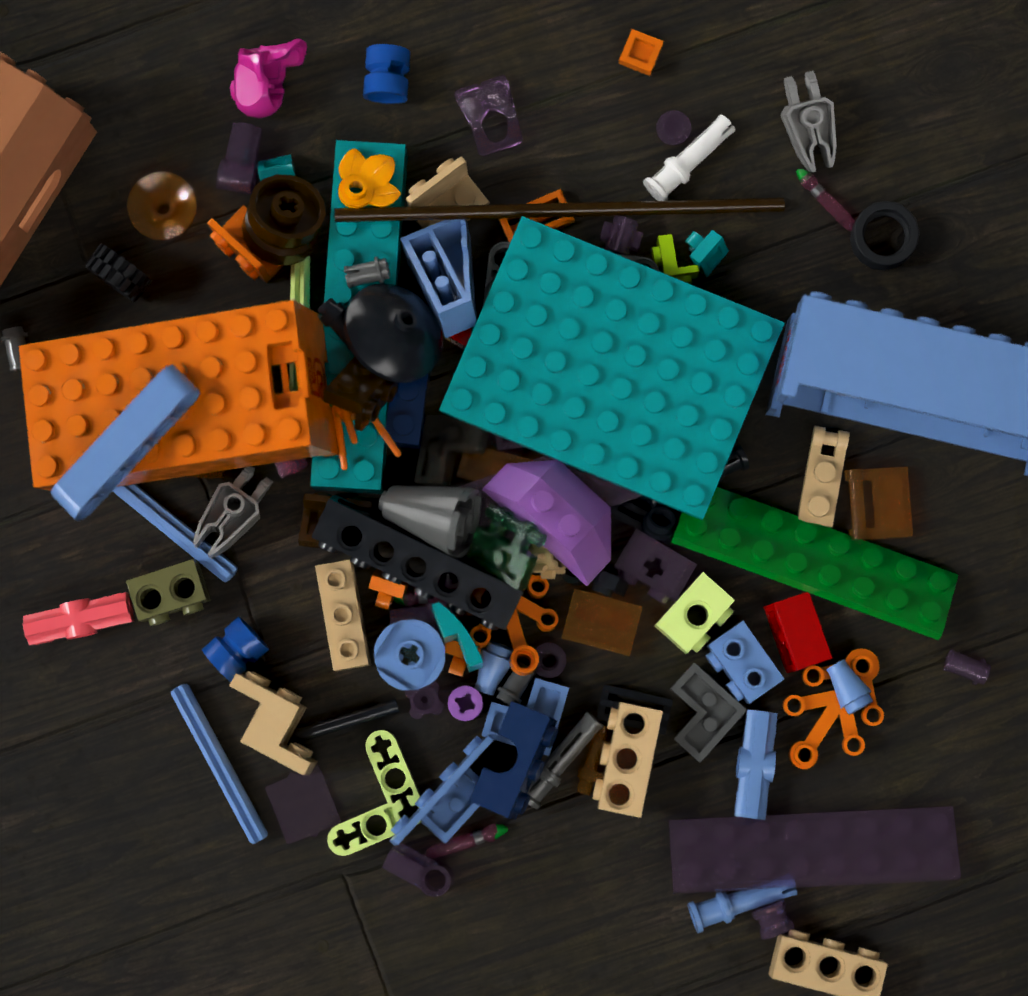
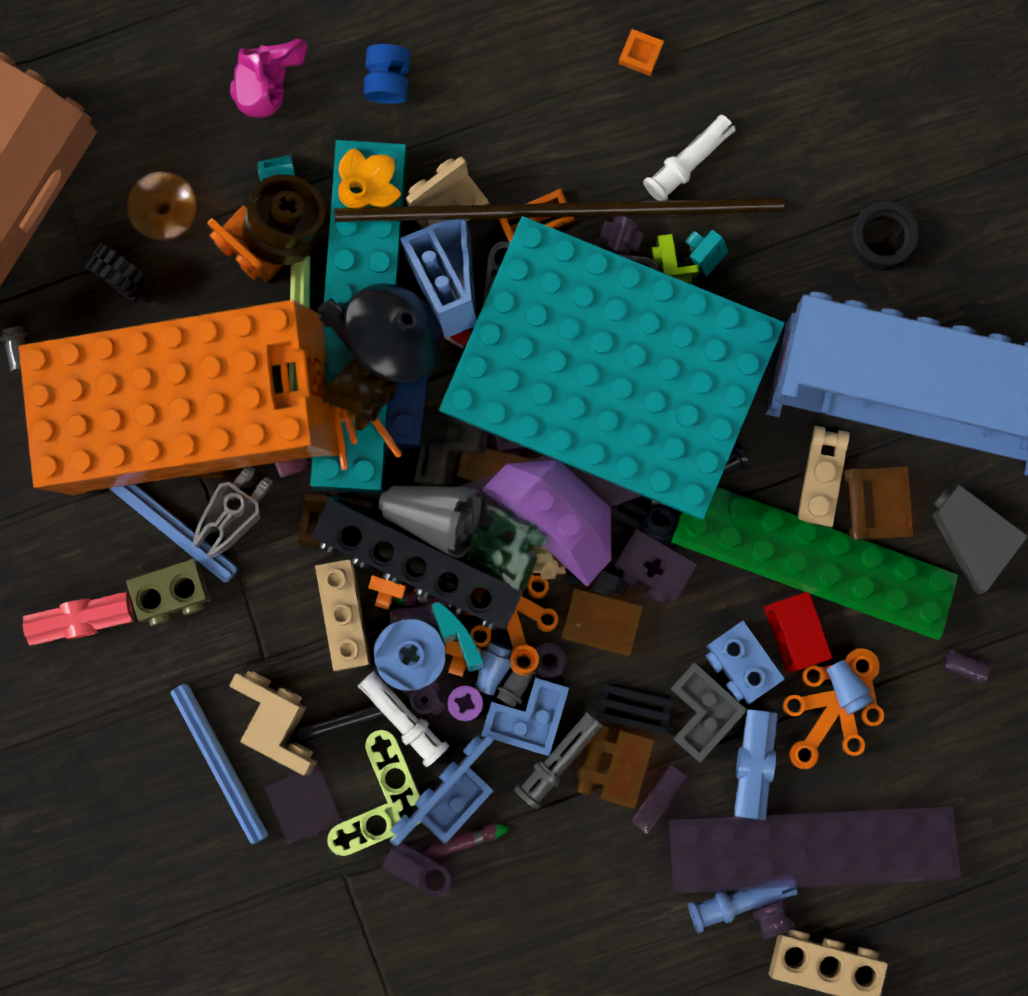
(125, 442): medium blue beam -> none
(235, 649): blue wheel -> none
(239, 168): clear purple piece -> none
(367, 272): dark grey pin -> none
(414, 731): none -> white pin
(478, 101): clear purple piece -> none
(507, 791): dark blue arch -> none
(636, 777): tan brick -> none
(659, 799): none -> clear purple axle
(673, 127): clear purple plate -> none
(701, 593): yellowish green brick -> none
(810, 122): light grey hinge -> none
(811, 184): clear pink piece -> none
(976, 536): none -> dark grey slope

